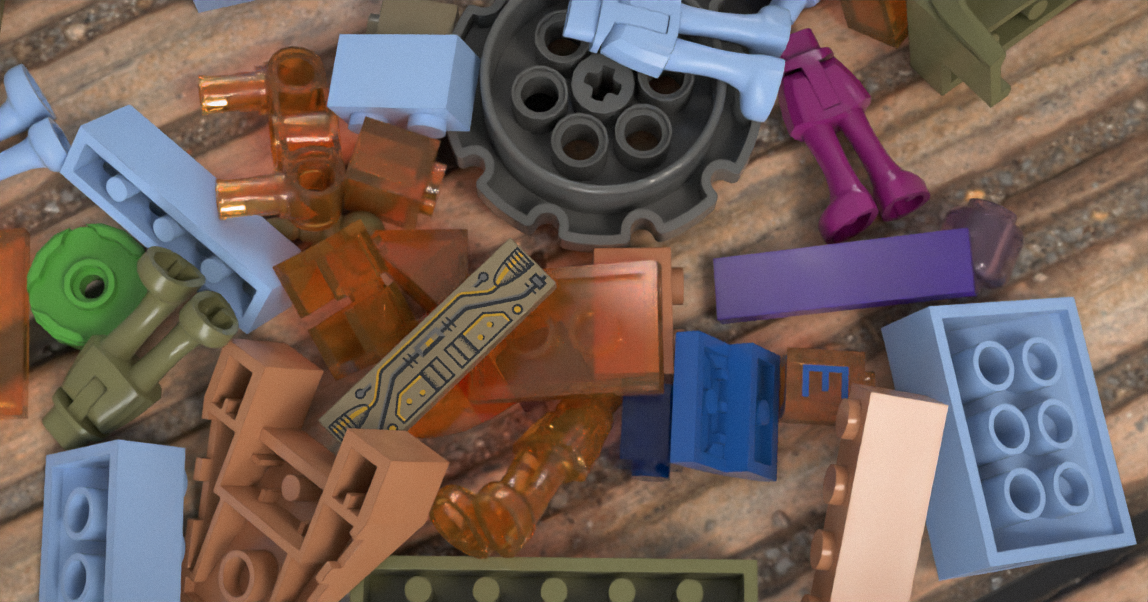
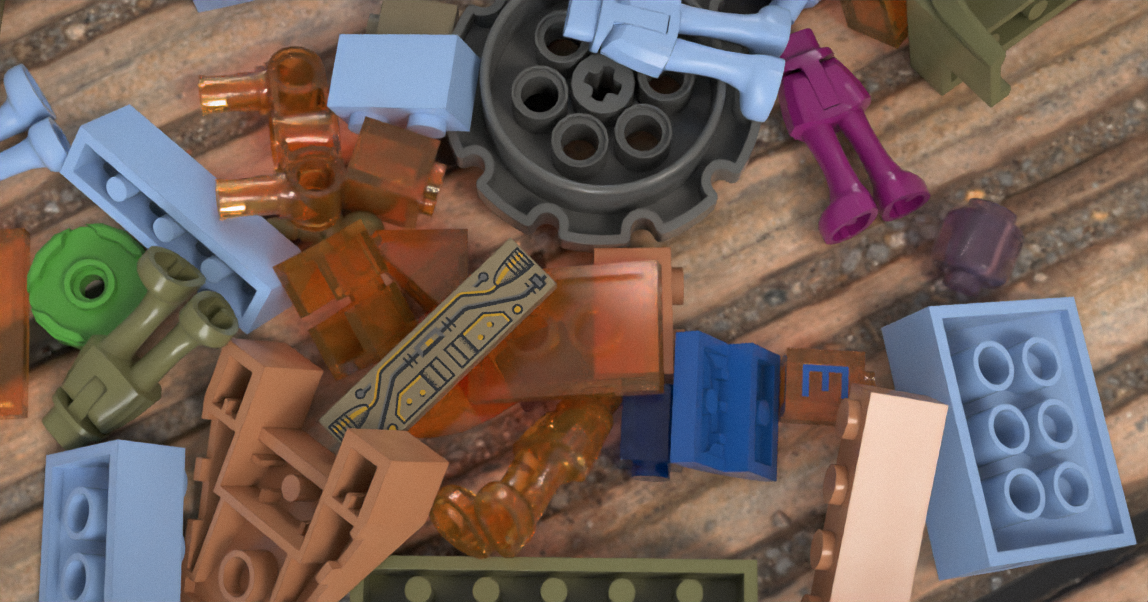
(844, 276): dark purple tile -> none

